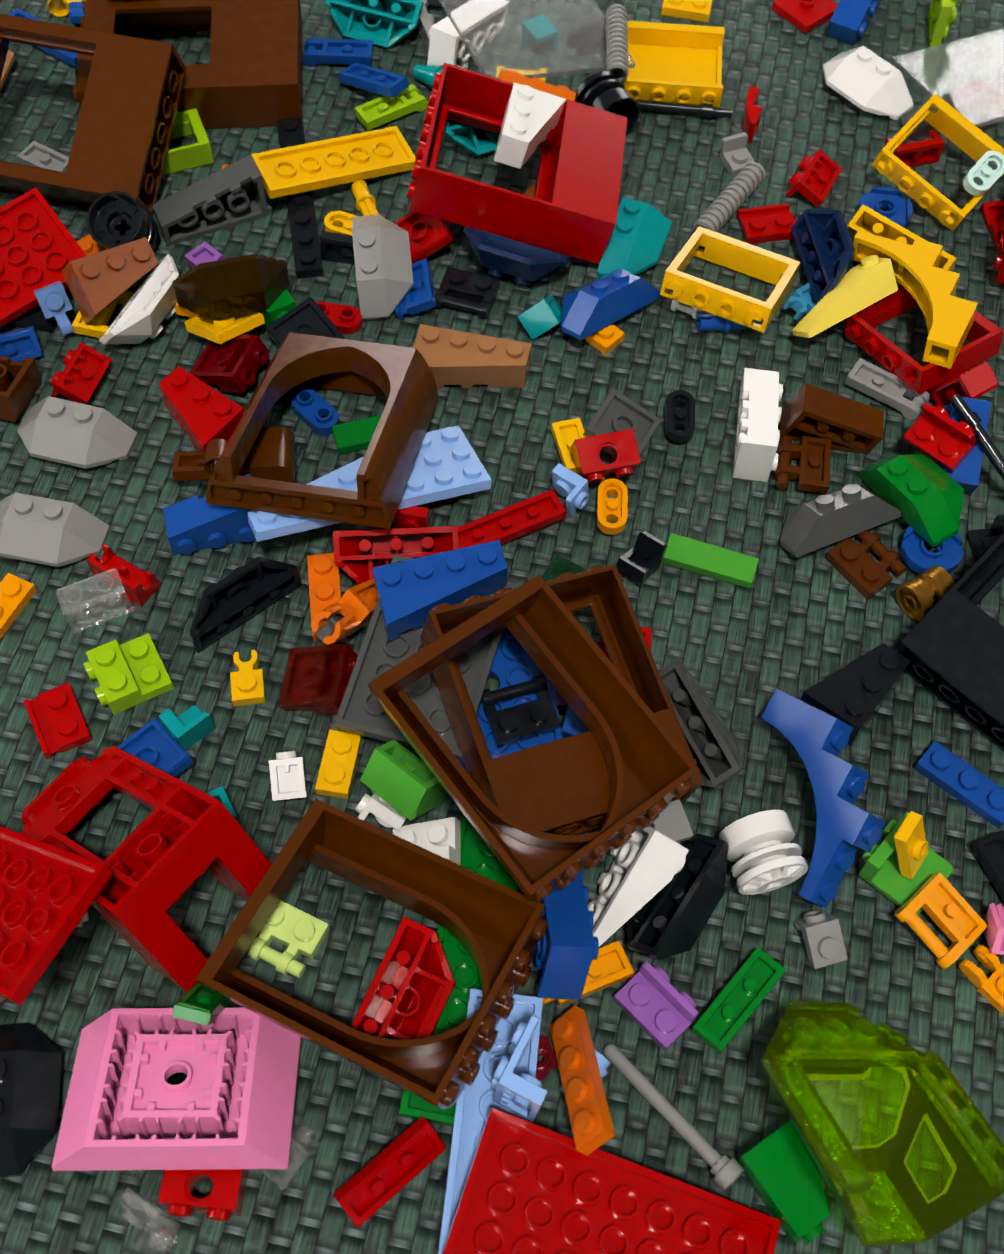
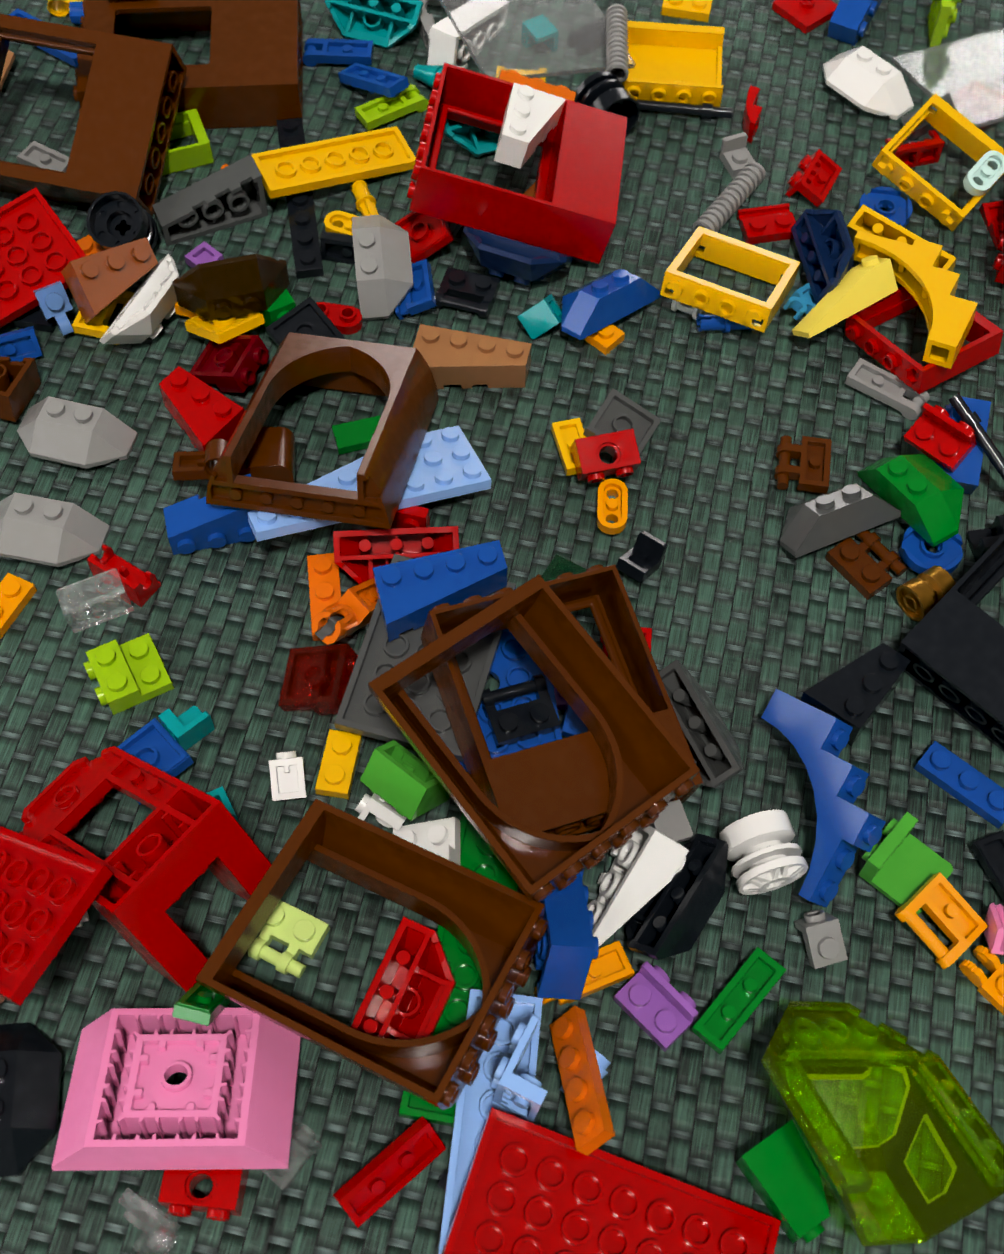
(58, 720): red plate -> none
(81, 375): red bracket -> none
(240, 598): black wedge -> none
(247, 682): yellow plate -> none
(312, 410): blue plate -> none
(513, 521): red plate -> none
(550, 1061): dark red plate -> none
(572, 487): light blue bracket -> none
(635, 238): teal wedge -> none
(681, 418): black plate -> none
(710, 560): bright green tile -> none
(723, 1169): light grey piece -> none
(757, 425): white wedge -> none
(831, 416): reddish brown wedge -> none
(911, 845): yellow plate -> none
(969, 384): red brick -> none

